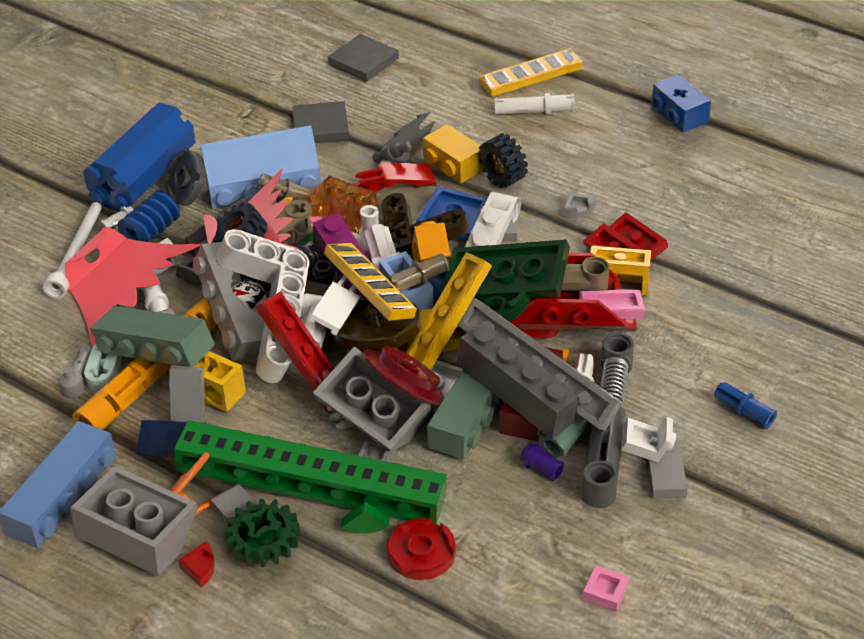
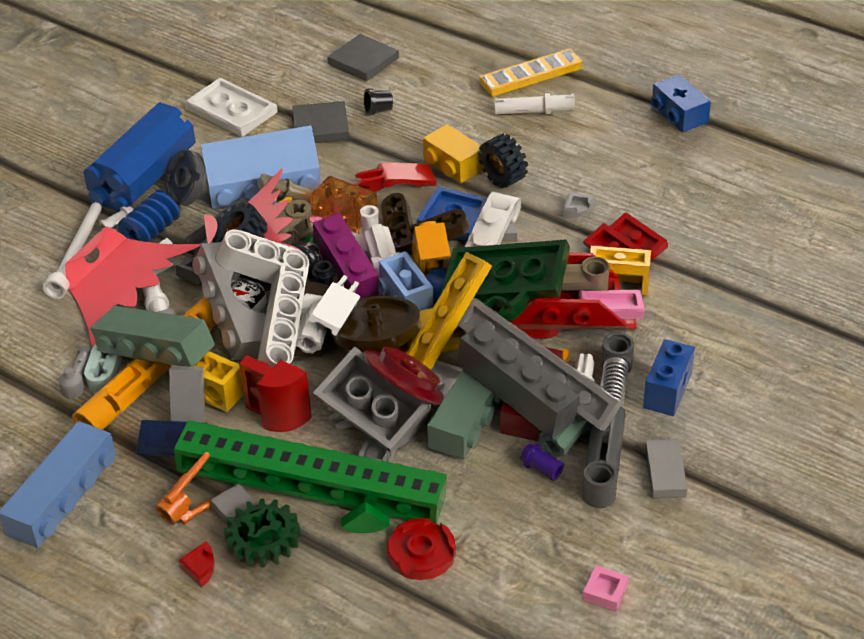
(134, 519): light grey slope -> none
(231, 107): none -> white tile
(276, 394): none -> red brick
(295, 340): red tile -> none
(370, 281): yellow tile -> none
(377, 101): none -> black piece
(405, 141): dark grey piece -> none
(420, 272): dark tan axle -> none
(648, 440): white bracket -> none
(668, 377): none -> blue brick
(745, 404): blue axle -> none

